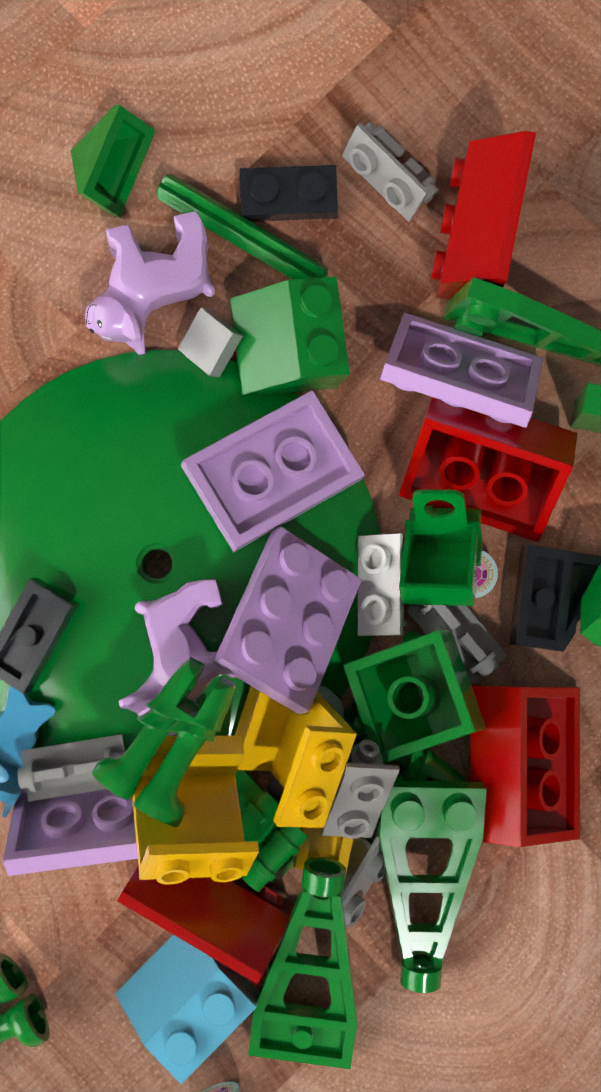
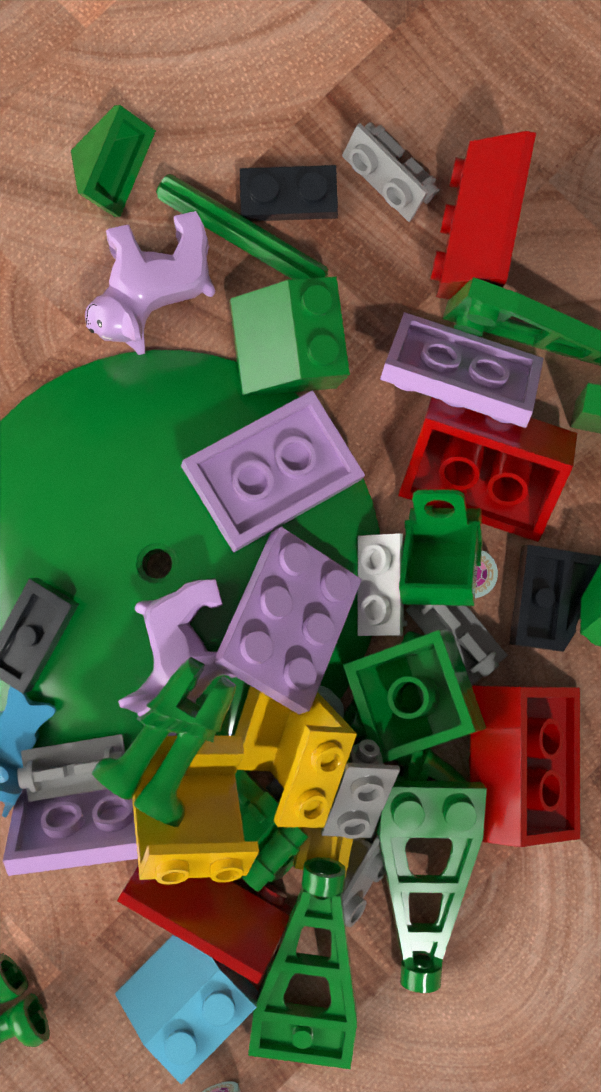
(210, 342): light grey tile -> none

